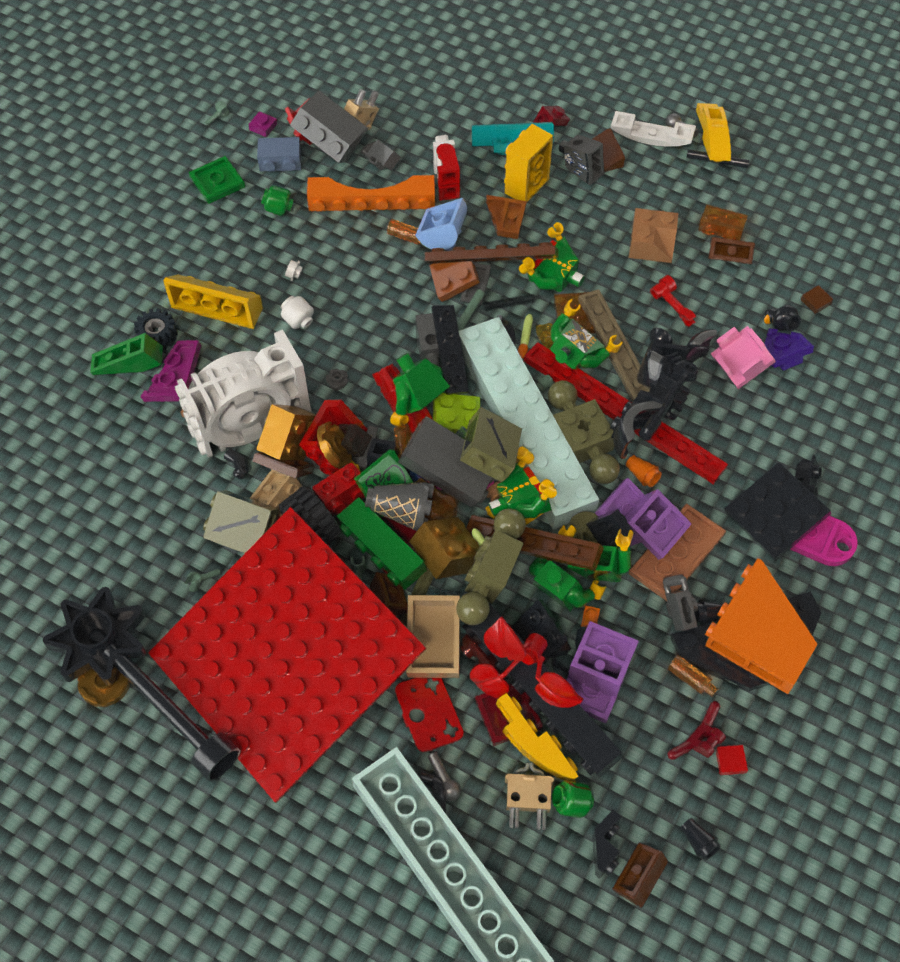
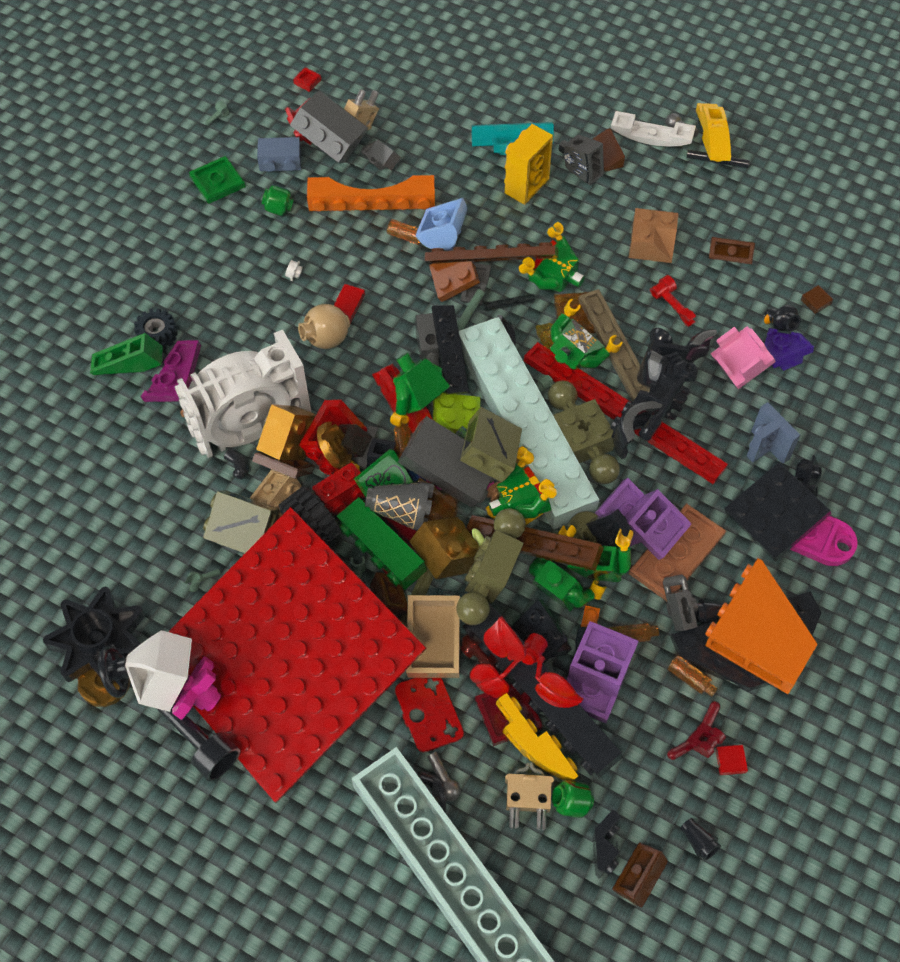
(154, 668): none -> white piece
(197, 690): none -> dark pink plant
(213, 300): yellow slope -> none
(262, 124): magenta plate -> none
(297, 312): white head -> none
(307, 79): none -> red tile
(324, 326): none -> tan brick
(337, 384): dark grey plate -> none
(349, 300): none -> red tile
(446, 168): red hips -> none
(506, 215): dark orange wing -> none
(525, 337): yellowish green piece -> none
(552, 114): dark red bracket -> none
(639, 632): none -> clear orange cylinder
(644, 471): orange cone -> none
(722, 223): clear orange bracket -> none
(773, 435): none -> sand blue bracket

